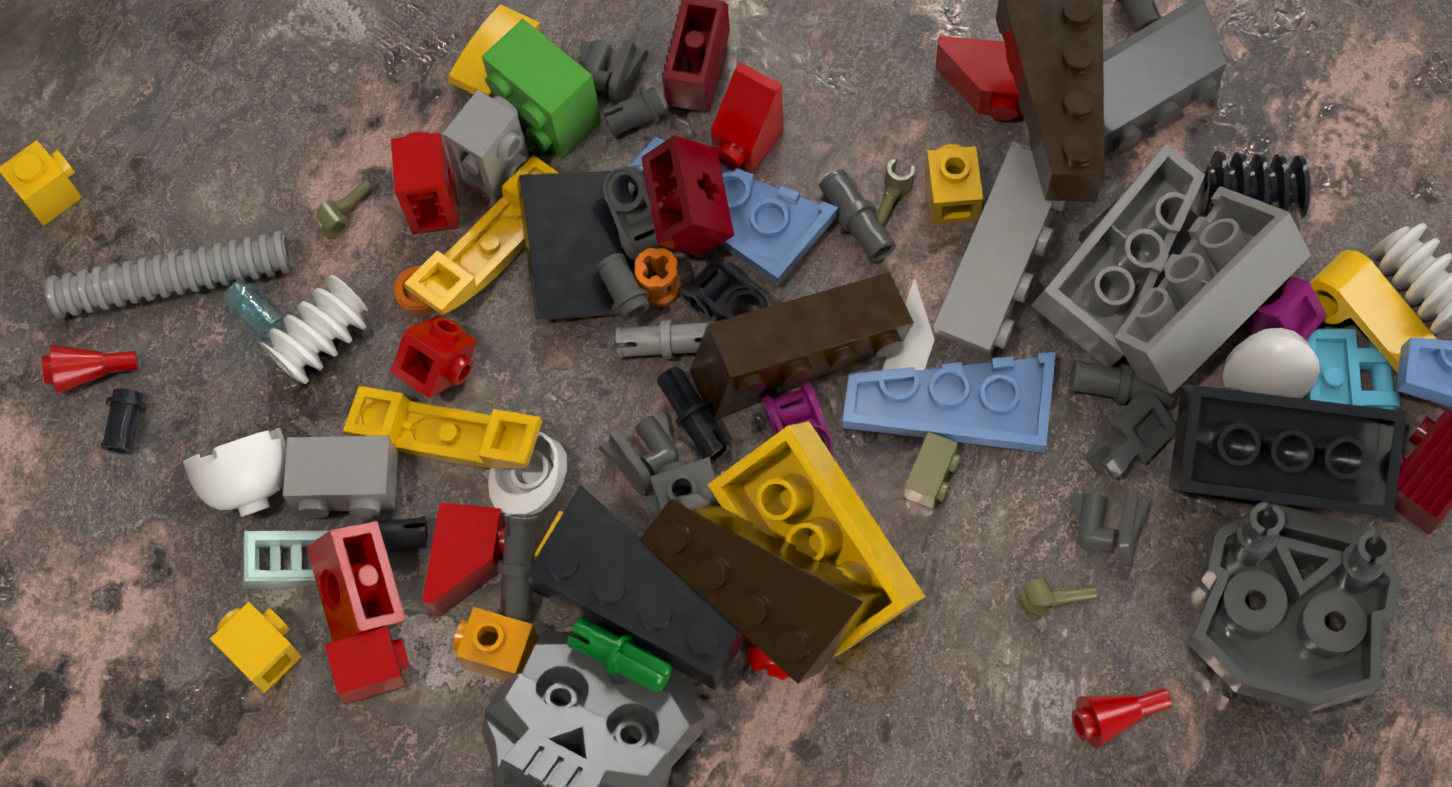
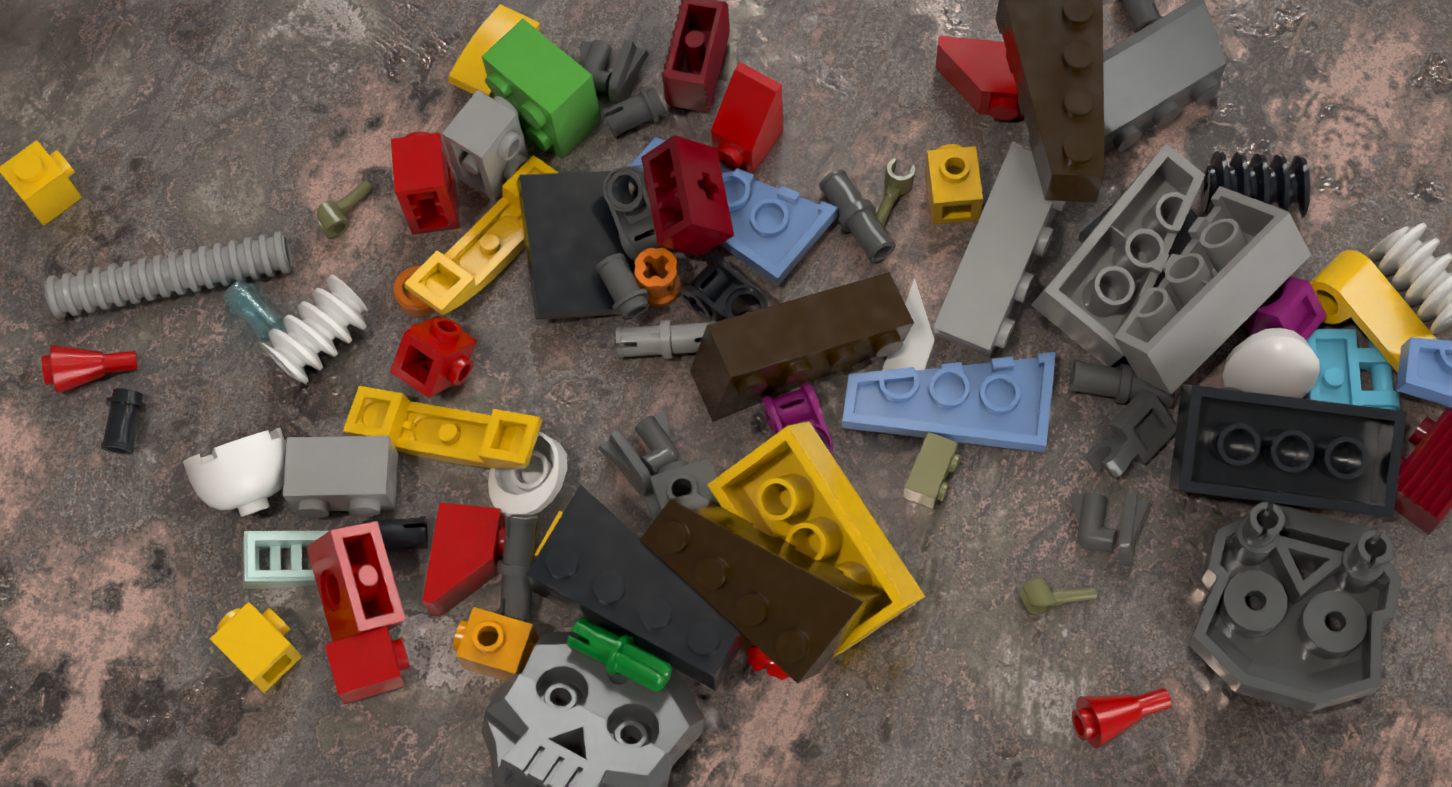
(693, 414): black axle -> none

